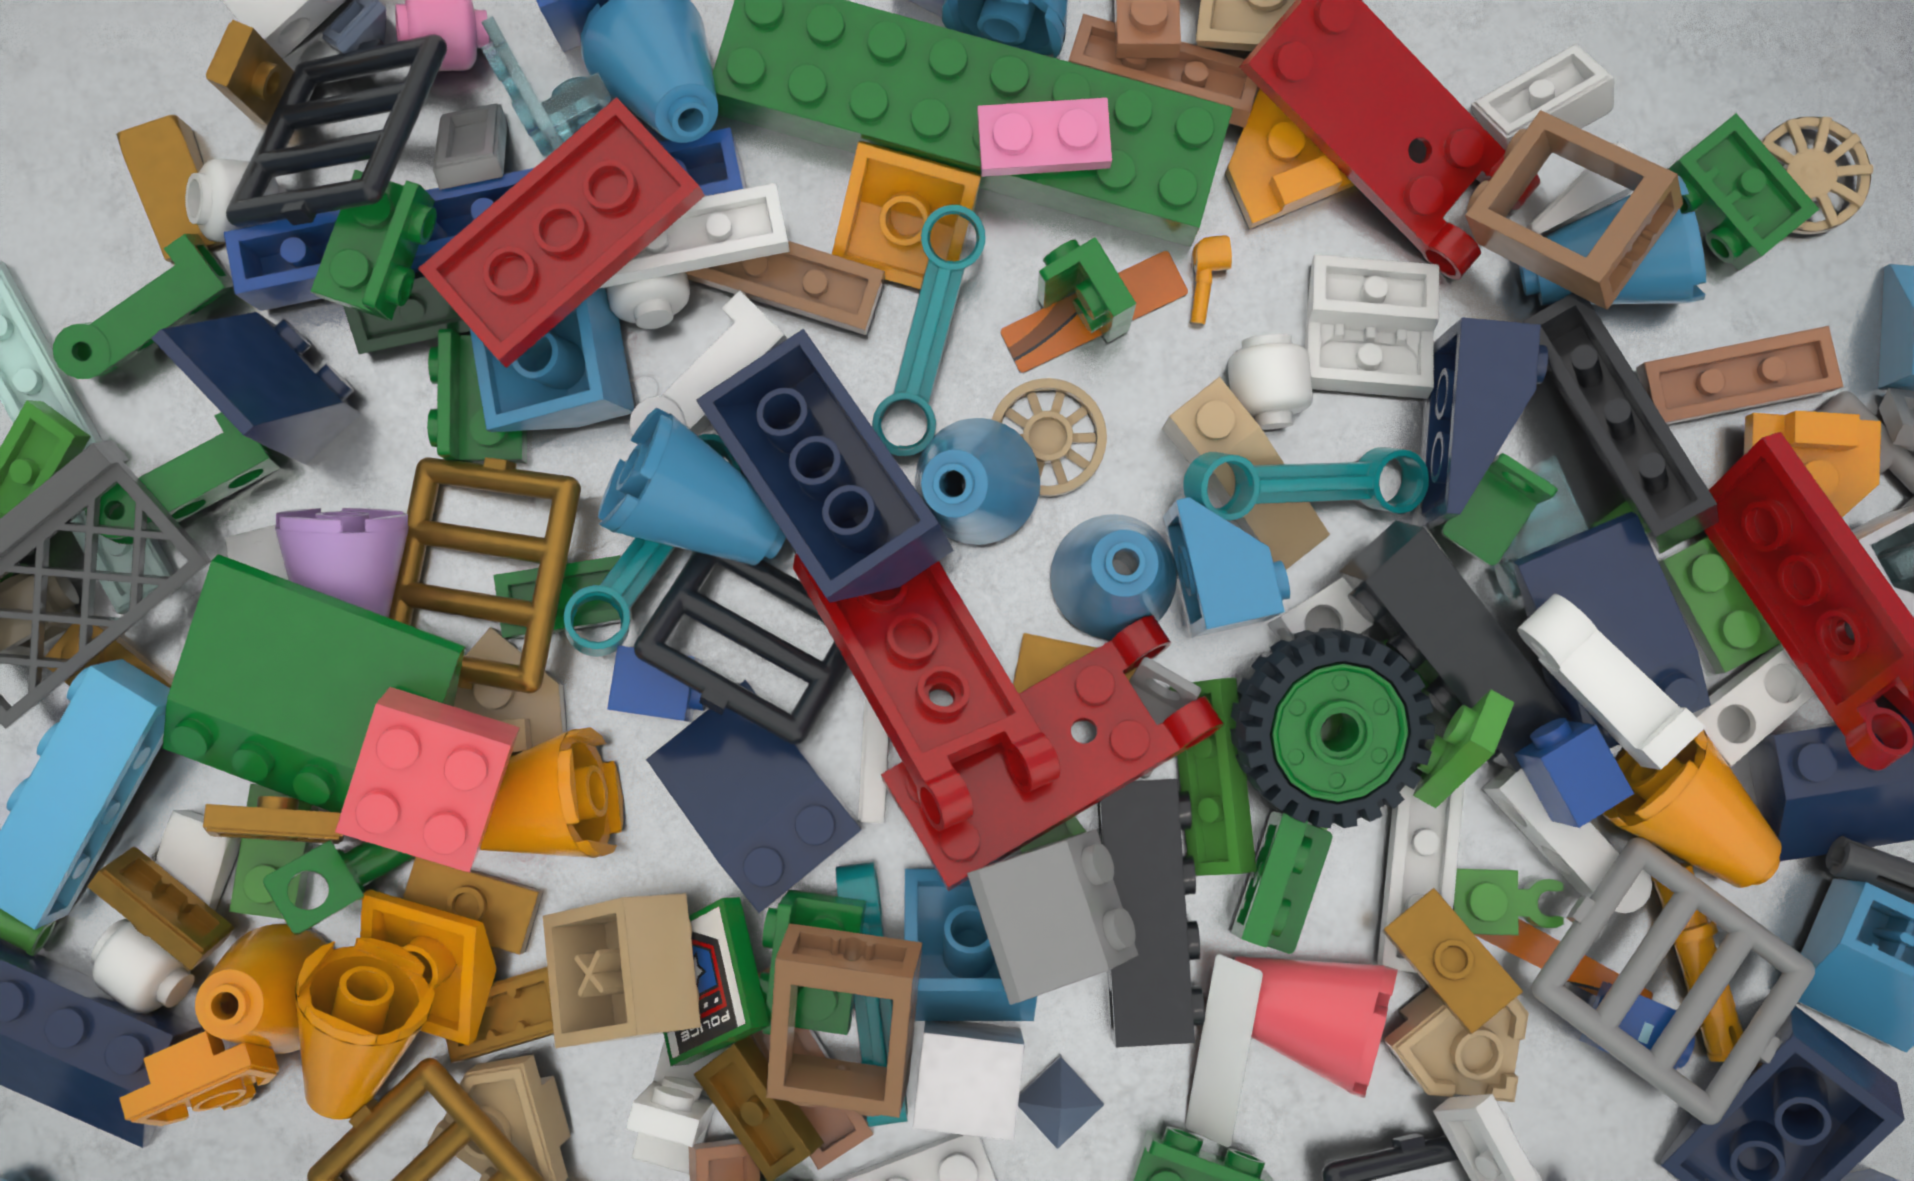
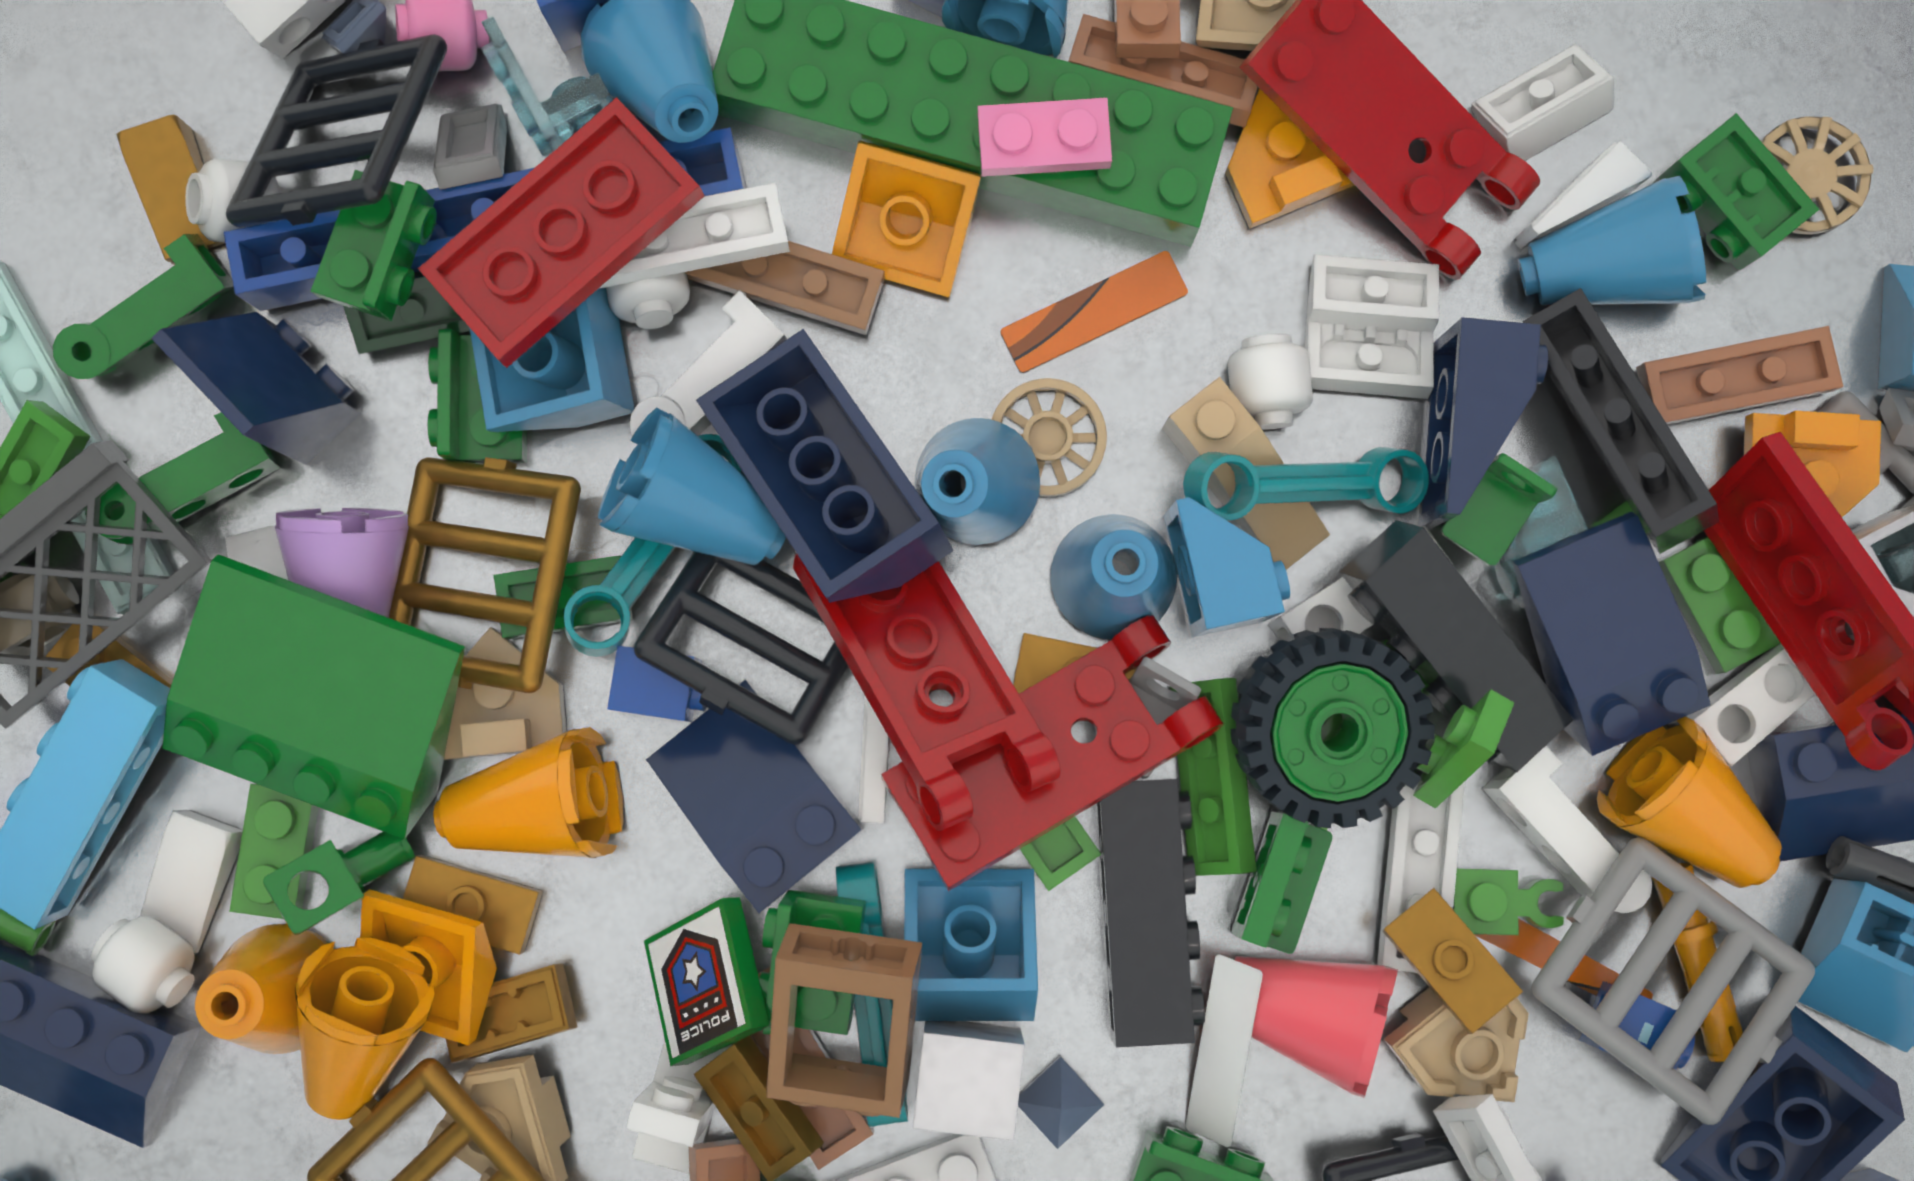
(161, 907): pearl gold plate -> none
(198, 1076): light orange plate -> none
(249, 72): pearl gold plate -> none
(272, 820): pearl gold plate -> none
(427, 779): coral brick -> none
(621, 970): tan brick -> none
(929, 329): teal piece -> none
(1053, 915): light grey slope -> none
(1101, 293): green bracket -> none
(1208, 256): light orange hand -> none
(1573, 772): blue brick -> none
(1609, 684): white leg -> none
(1624, 242): medium nougat window -> none

